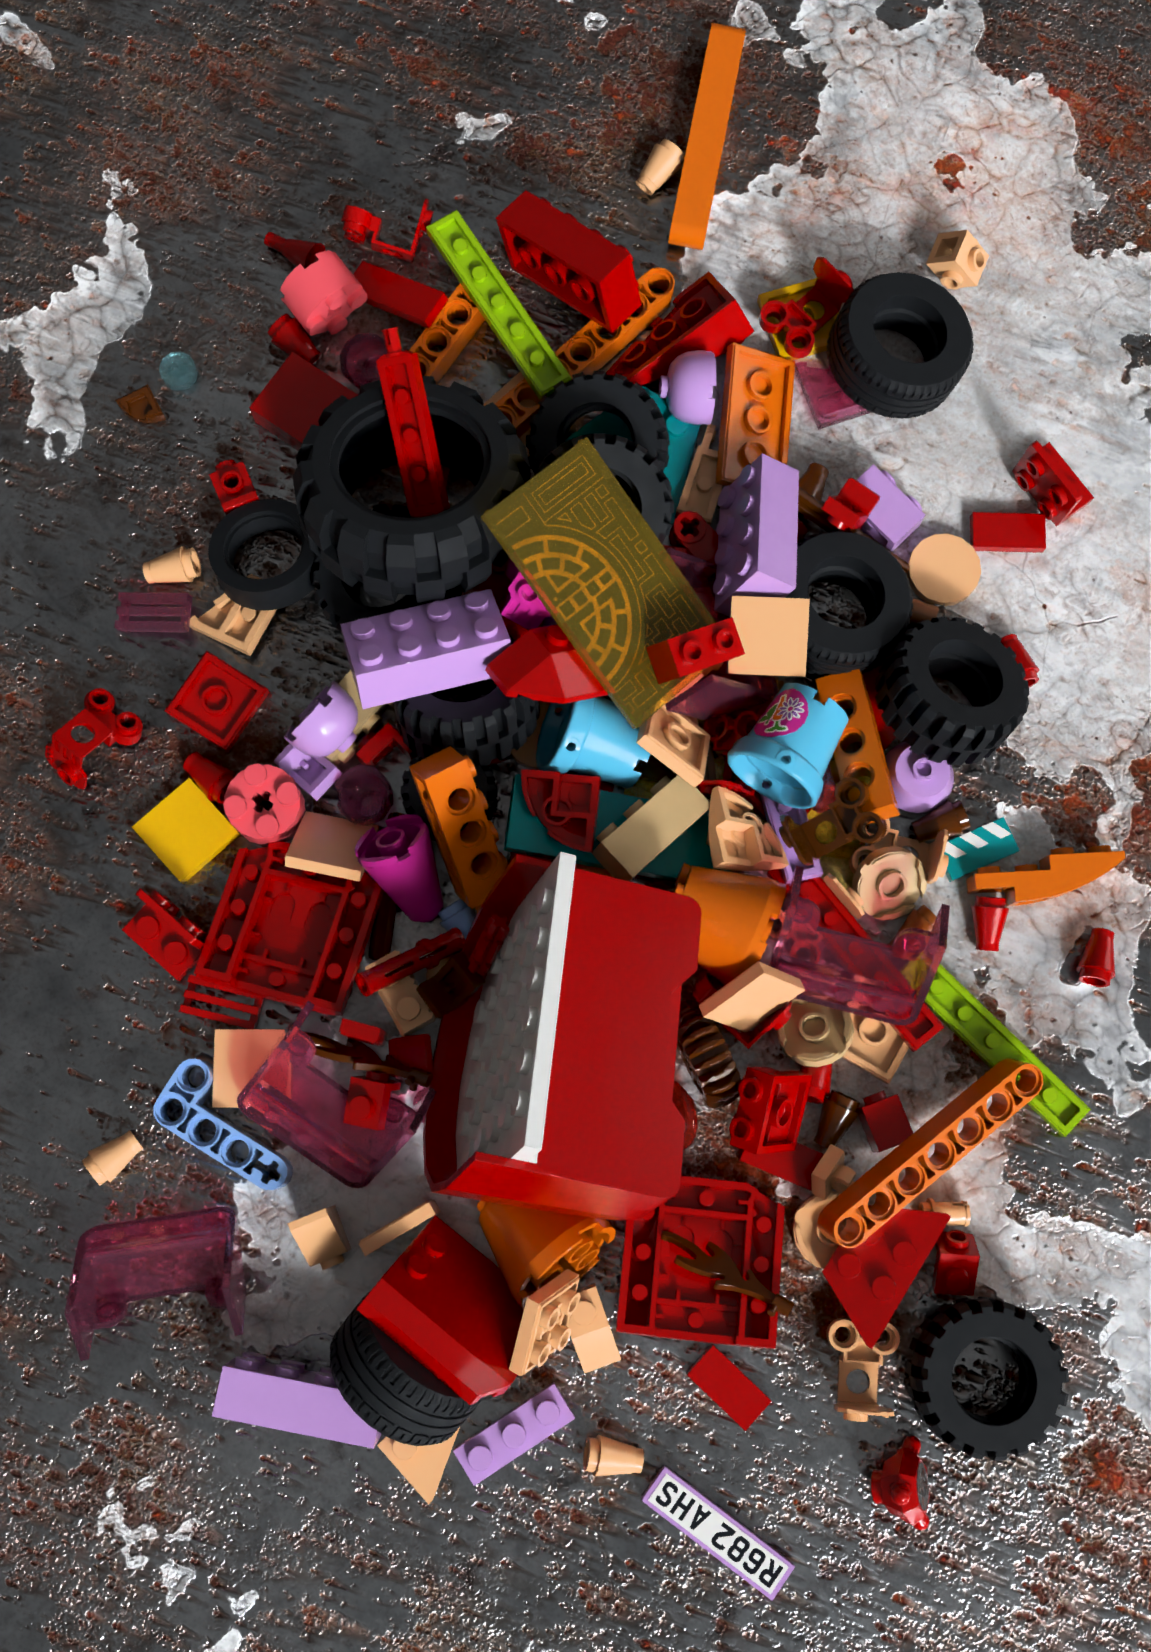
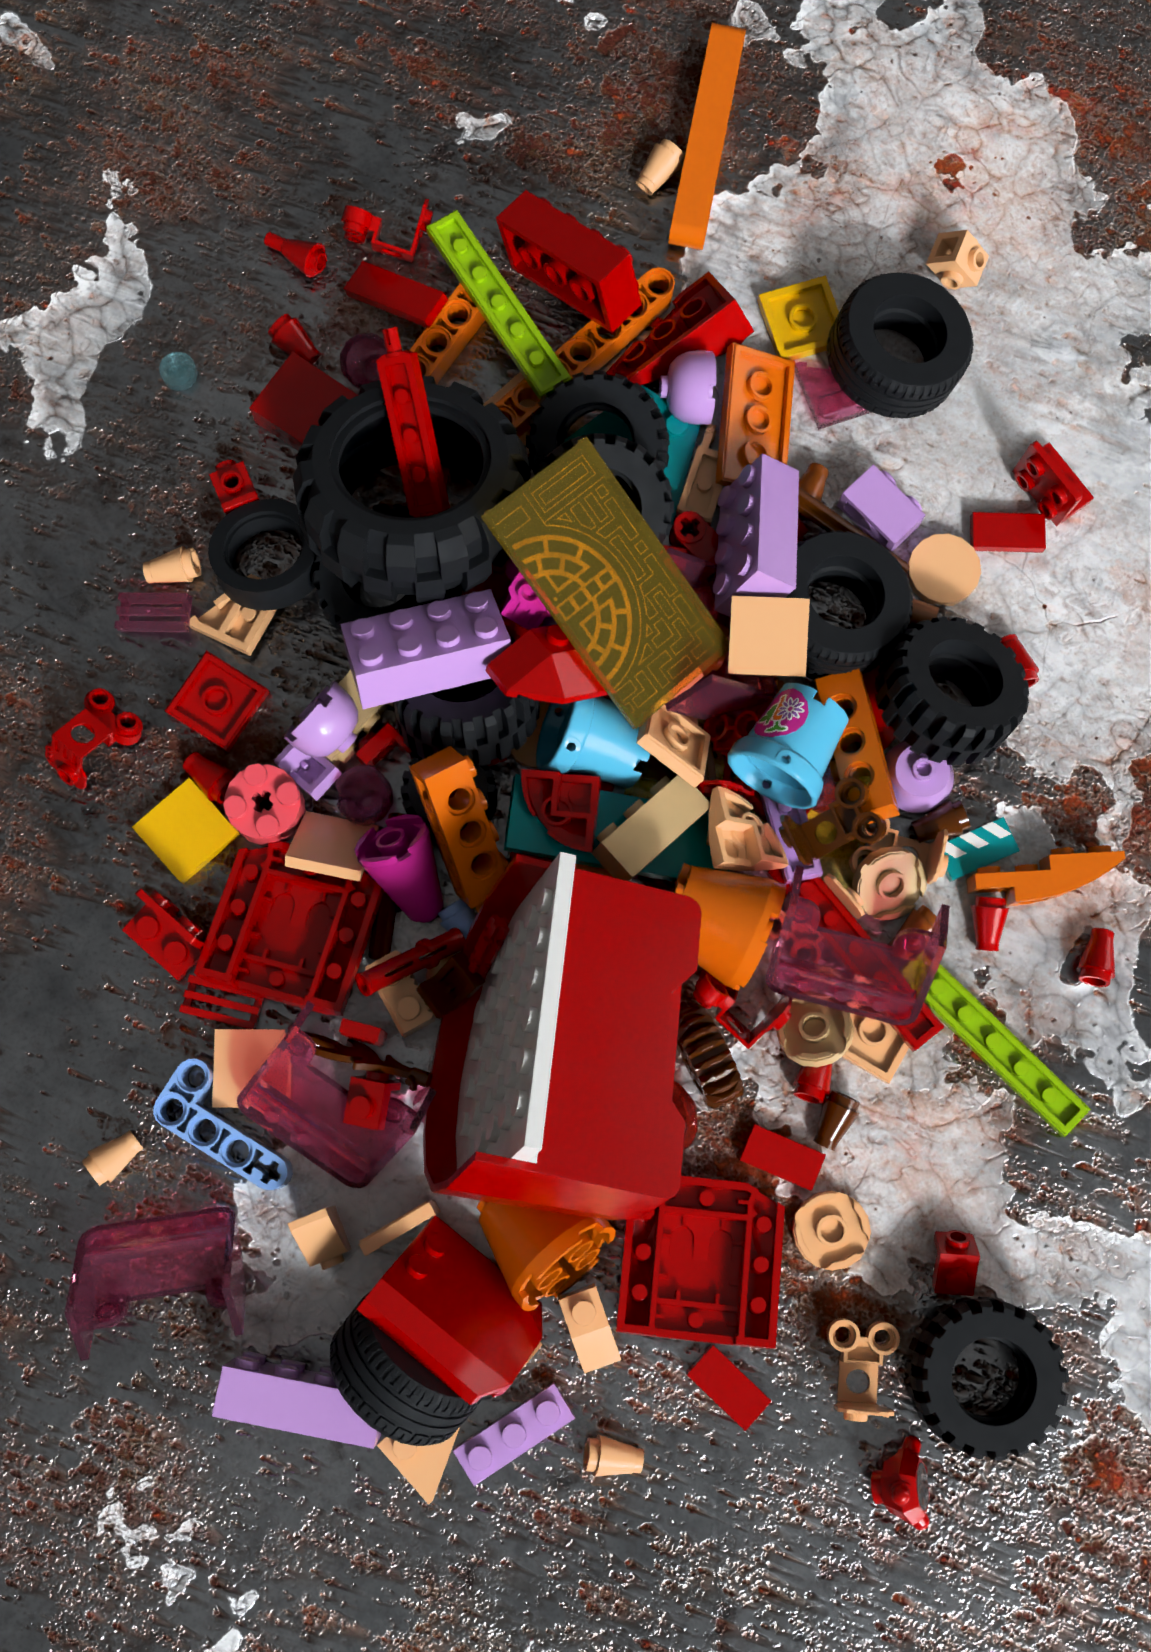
(141, 406): reddish brown tile -> none
(322, 294): coral brick -> none
(412, 1051): red slope -> none
(545, 1322): light nougat tile -> none
(695, 650): red brick -> none
(718, 1532): tile -> none
(723, 1267): reddish brown piece -> none
(751, 997): light nougat tile -> none
(769, 1110): red plate -> none
(830, 290): red piece -> none
(831, 1173): light nougat tile -> none
(851, 505): red bracket -> none
(881, 1269): red wing -> none
(884, 1121): red brick -> none
(913, 1152): orange beam -> none
(958, 1211): light nougat pin -> none

